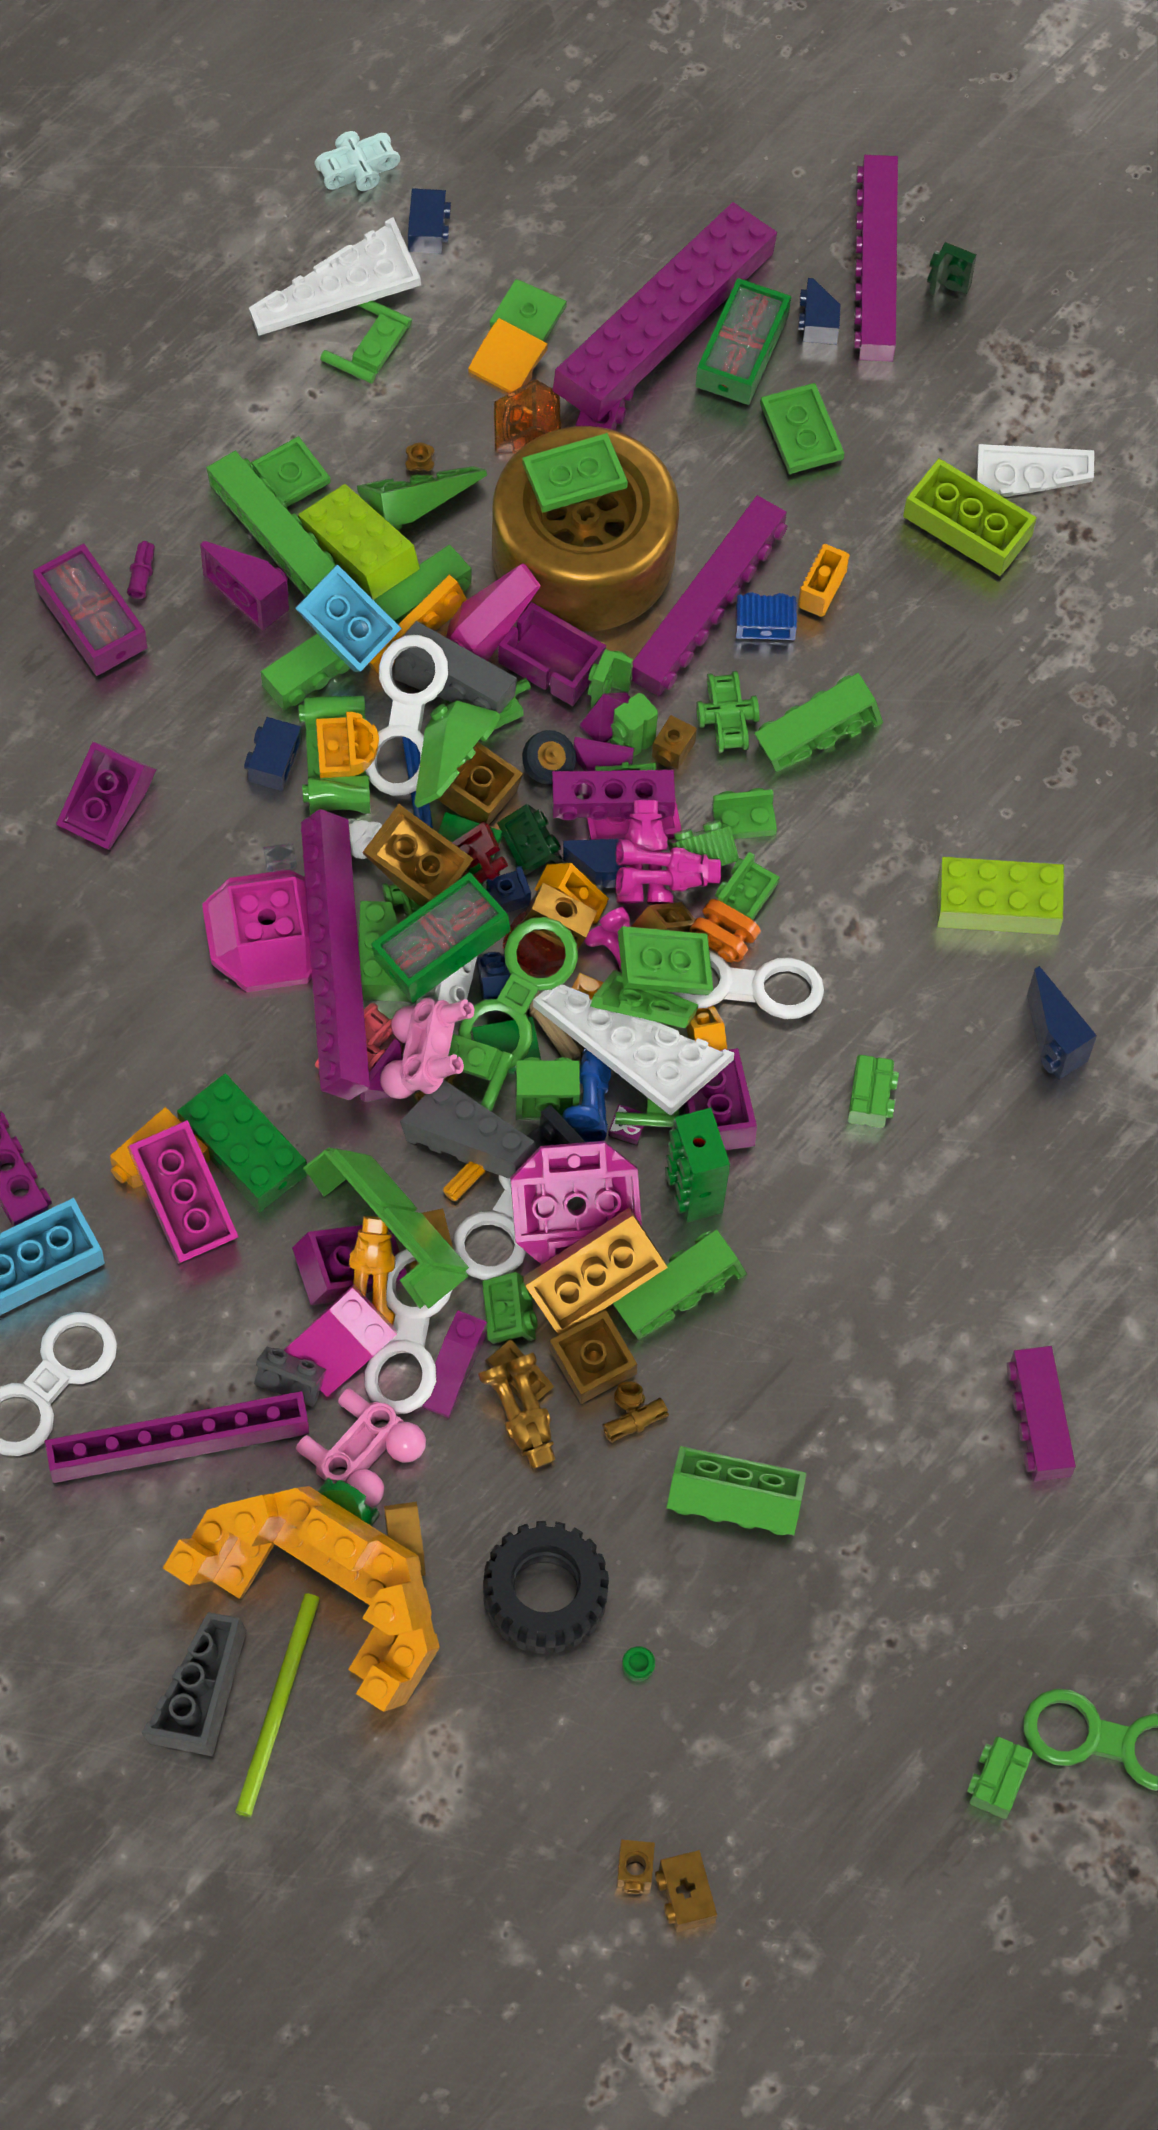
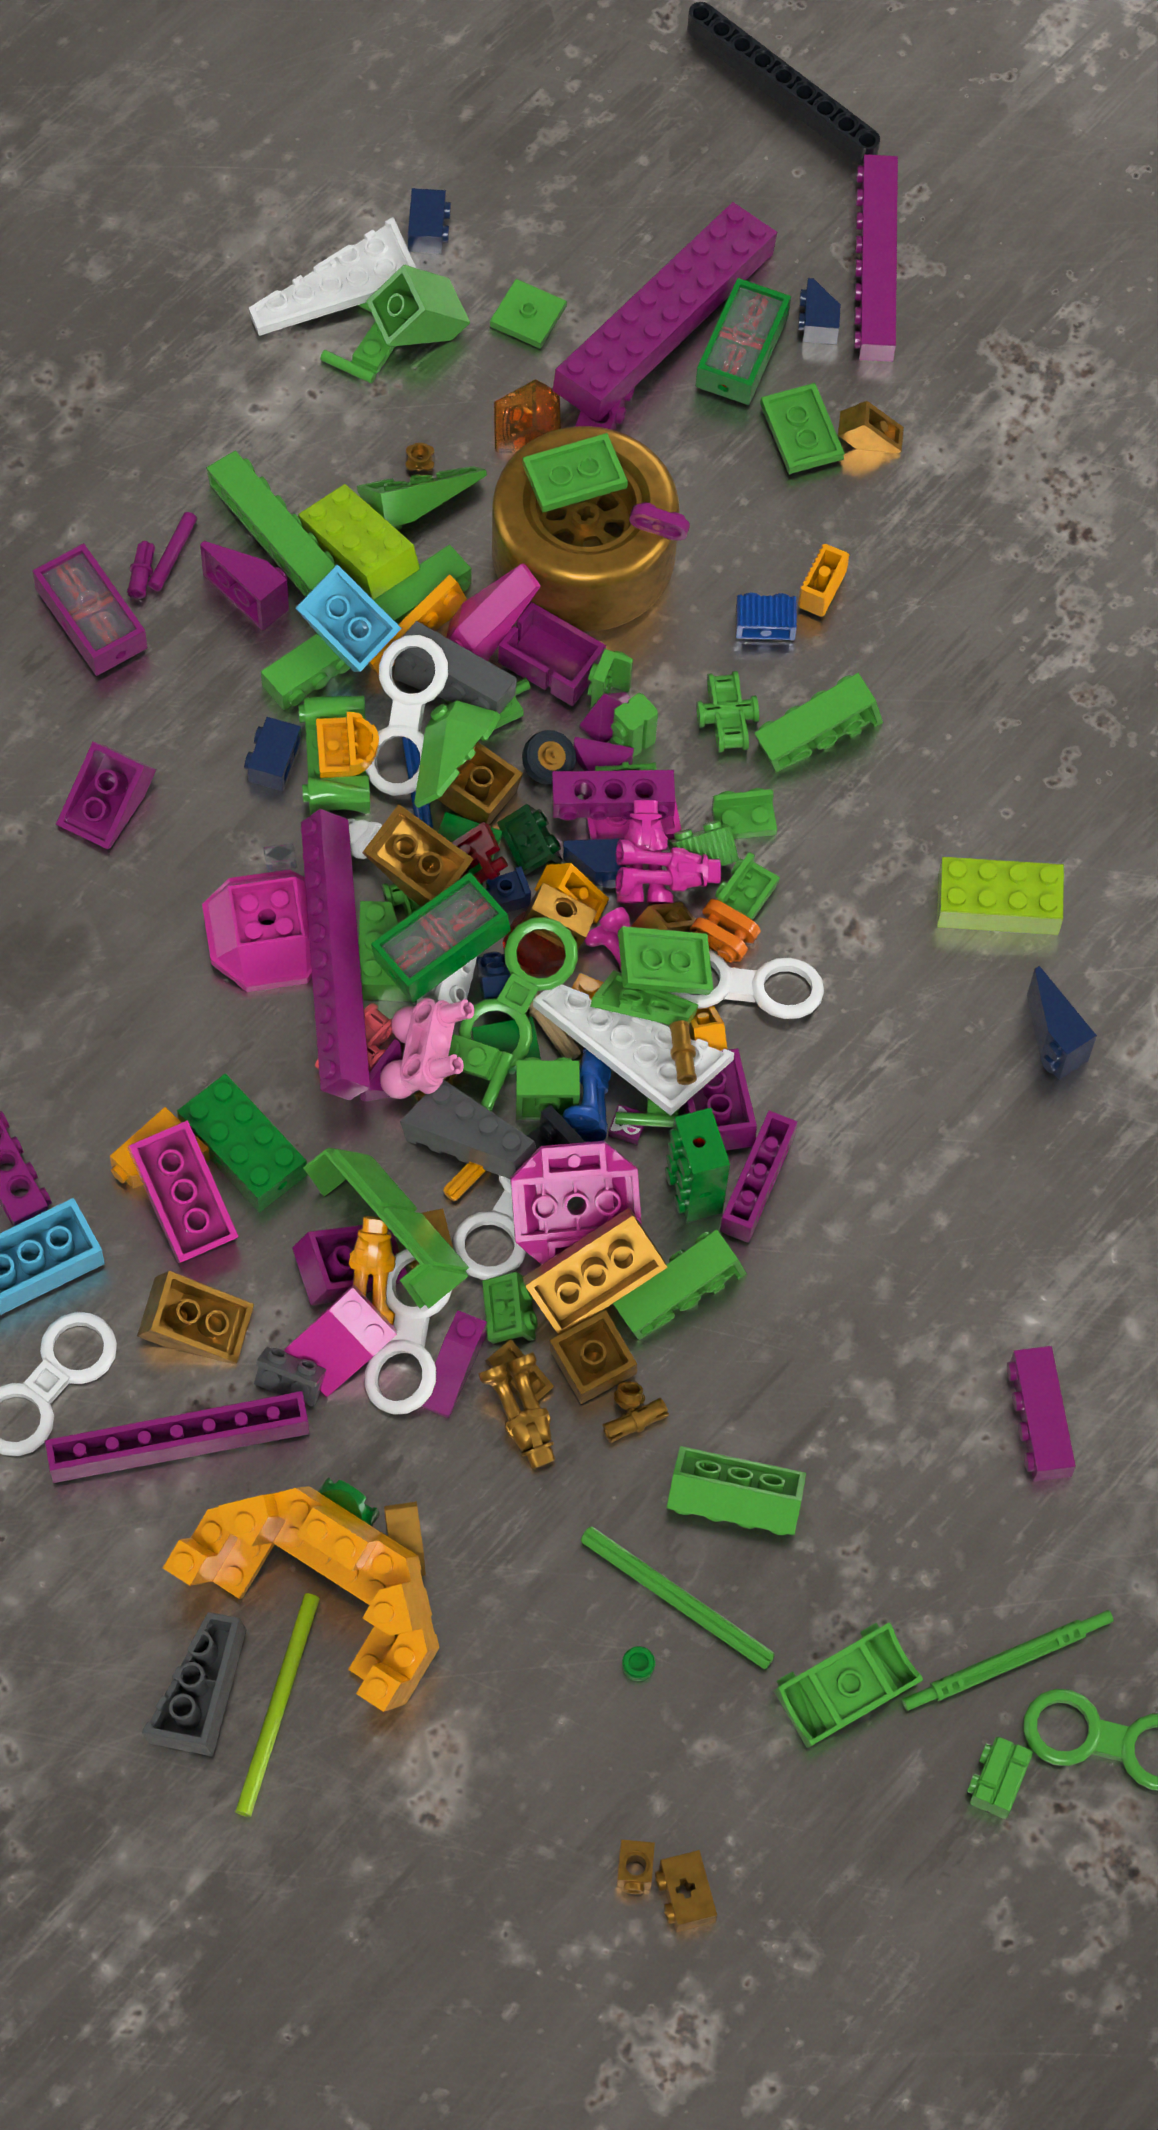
(172, 551): none -> magenta piece
(195, 1318): none -> pearl gold slope
(291, 471): bright green plate -> none
(357, 161): light aqua axle -> none
(364, 1445): bright pink piece -> none
(417, 308): none -> bright green slope
(507, 356): light orange slope -> none
(552, 1546): black tyre -> none
(660, 522): none -> magenta plate
(674, 742): pearl gold brick -> none
(677, 1597): none -> bright green axle
(683, 1052): none -> pearl gold pin
(708, 596): magenta brick -> none
(758, 1176): none -> magenta brick
(782, 82): none -> black beam
(847, 1684): none -> bright green piece
(870, 429): none -> pearl gold slope
(871, 1091): bright green brick -> none
(951, 268): dark green bracket -> none
(969, 517): lime brick -> none
(1007, 1660): none -> bright green axle
(1032, 469): white wing -> none

